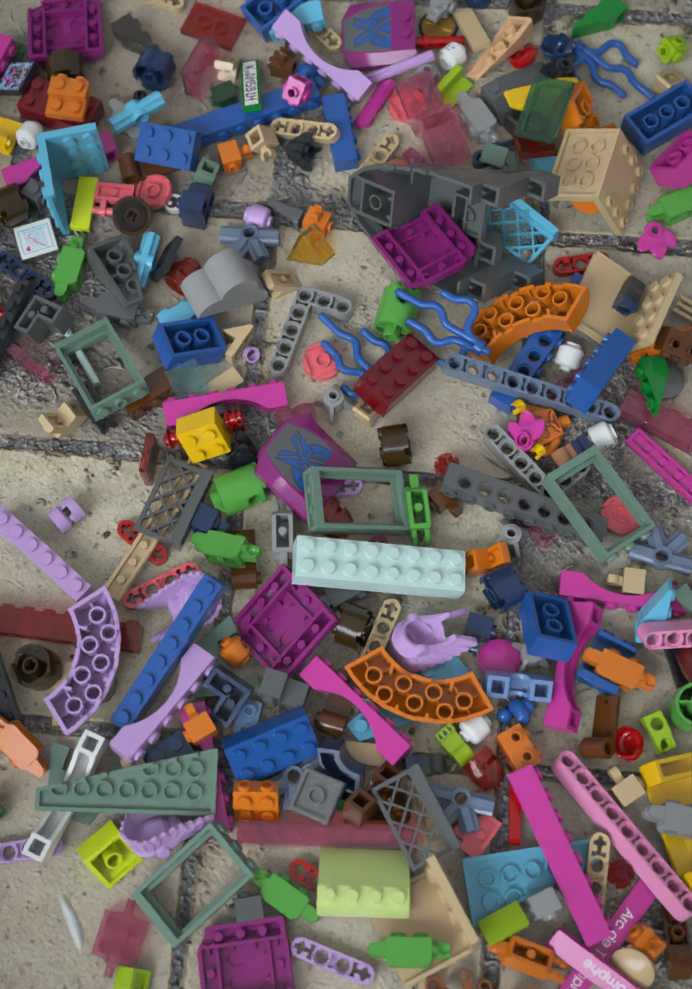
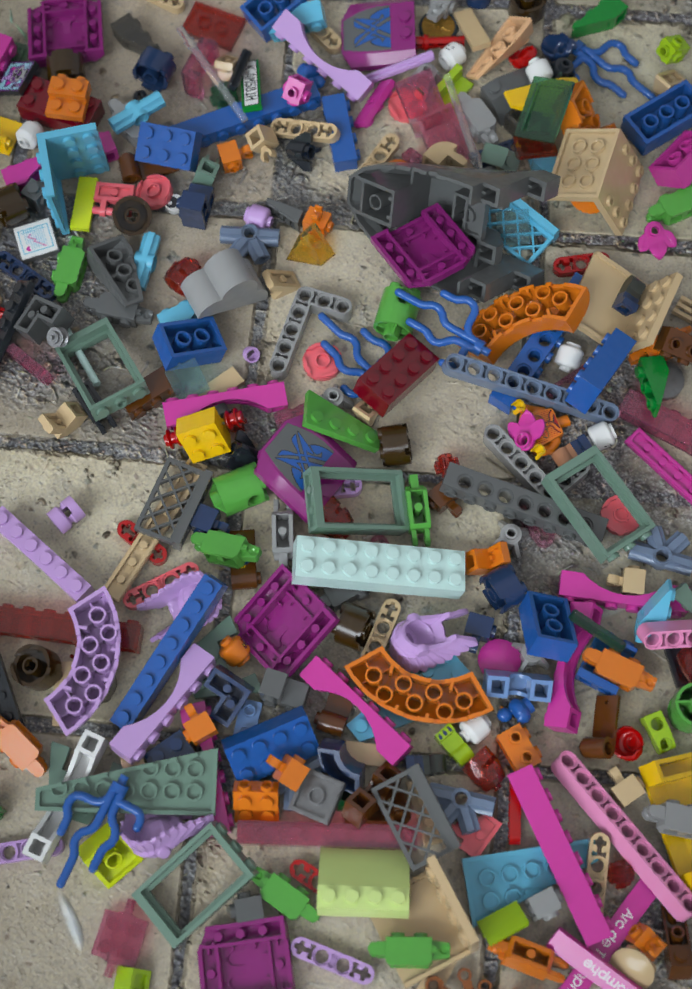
(57, 337): none -> flat silver wheel
(110, 801): none -> blue plant
(149, 459): tile -> none
(166, 259): black tile -> none
(191, 44): none -> clear bar
(239, 70): none -> black axle
(240, 338): tan slope -> none
(282, 63): reddish brown brick -> none
(289, 771): none -> orange brick
(334, 422): none -> bright green wing
(444, 154): none -> tan brick
(474, 154): none -> clear bar
(539, 68): none -> white head
(597, 630): none -> clear green axle

